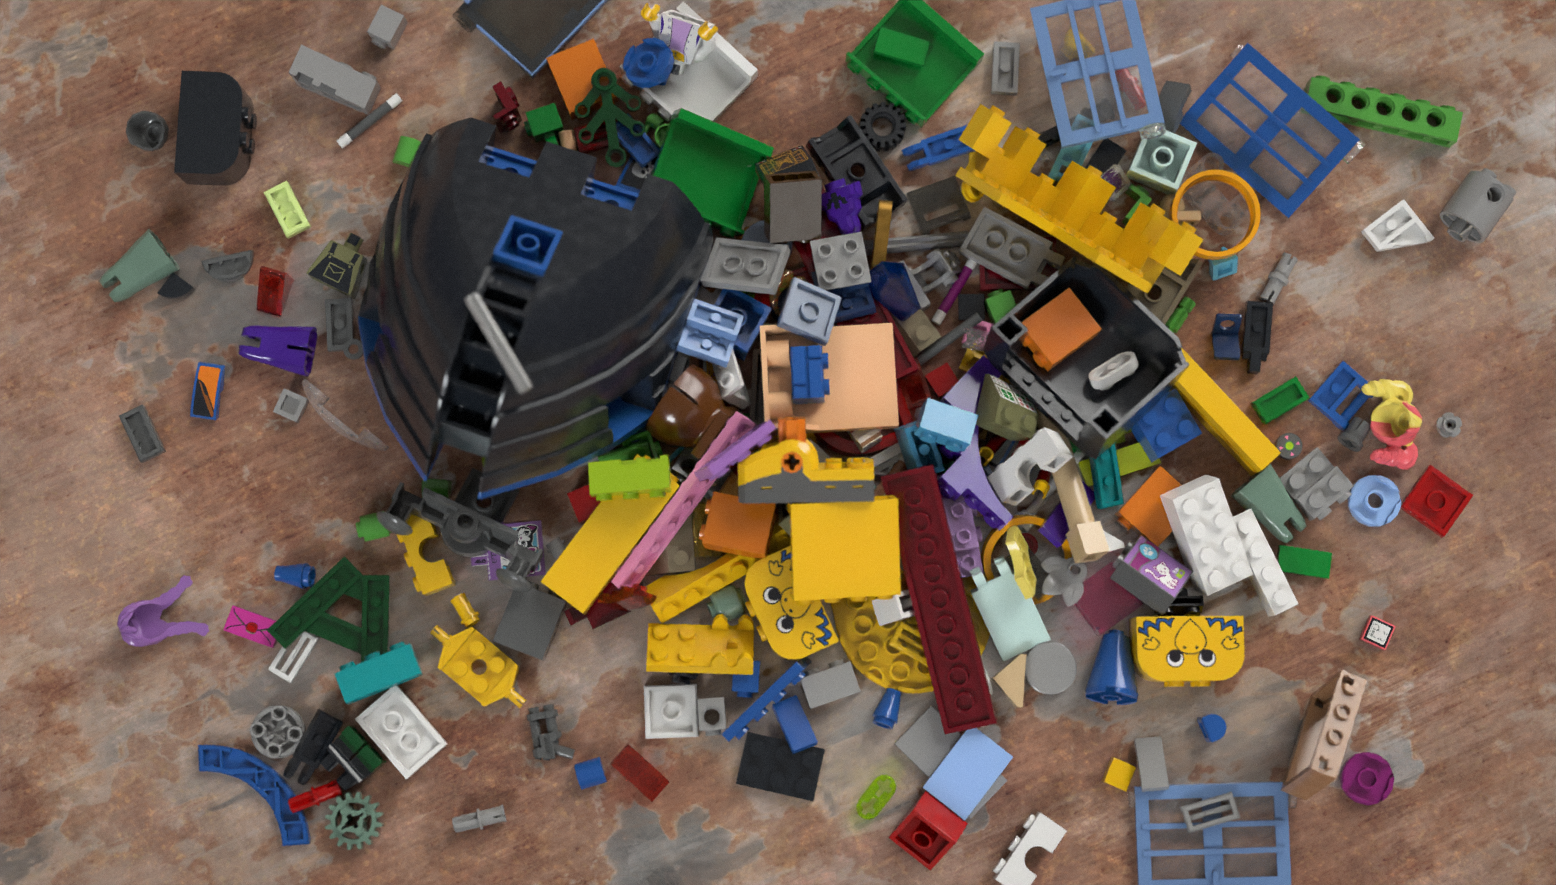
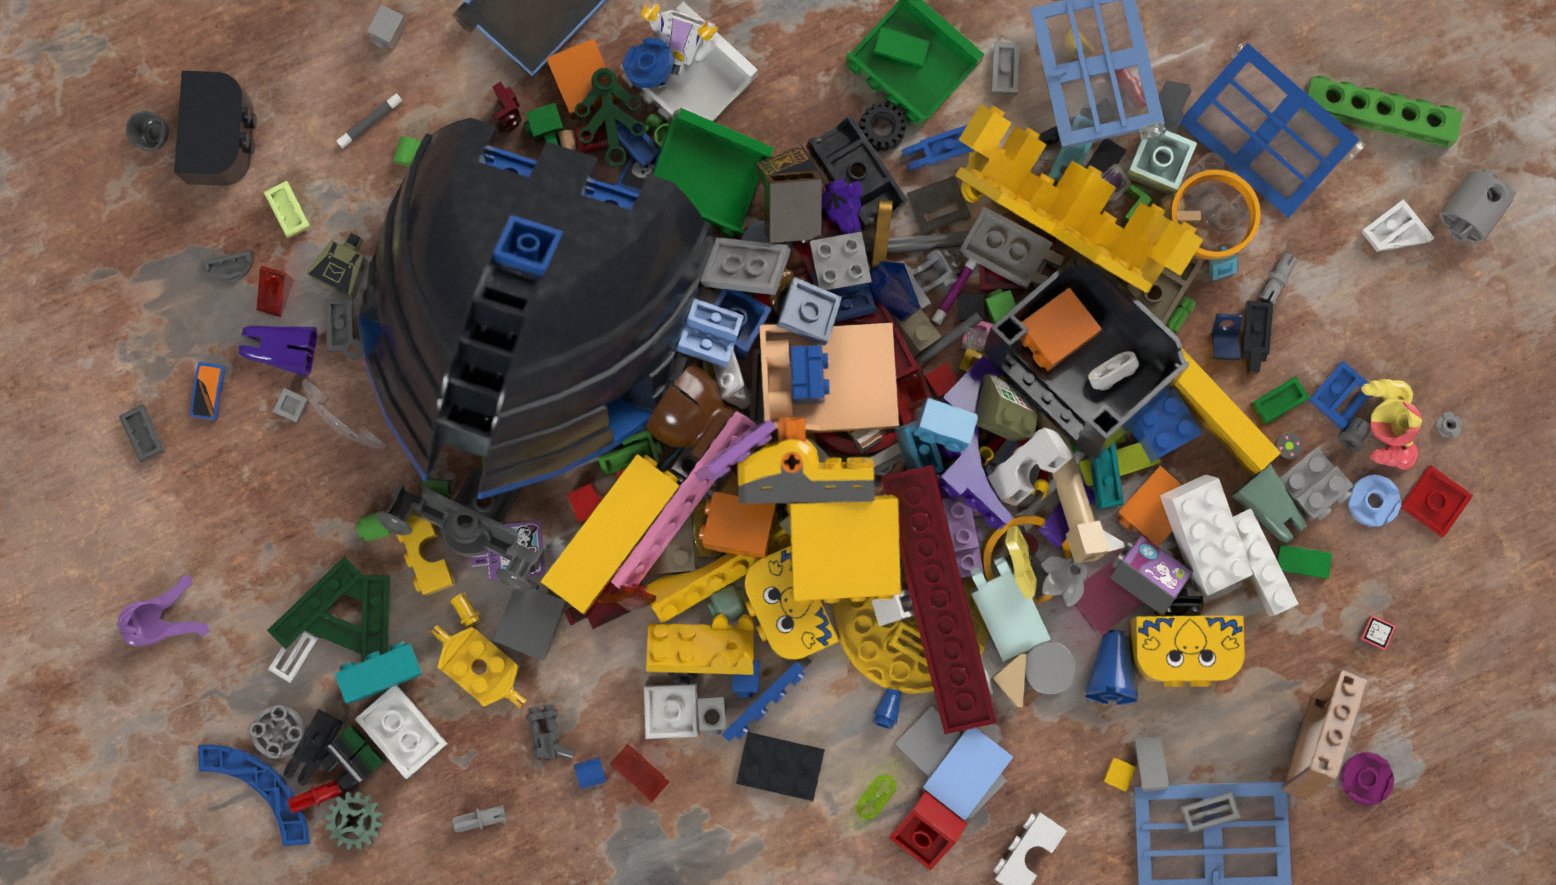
(139, 267): sand green piece -> none
(175, 288): black tile -> none
(250, 626): dark pink tile -> none
(297, 575): blue cone -> none
(334, 80): light grey wedge -> none
(498, 343): light grey axle -> none
(629, 478): lime wedge -> none
(794, 724): blue tile -> none
(829, 684): light grey brick -> none
(1212, 727): blue brick -> none

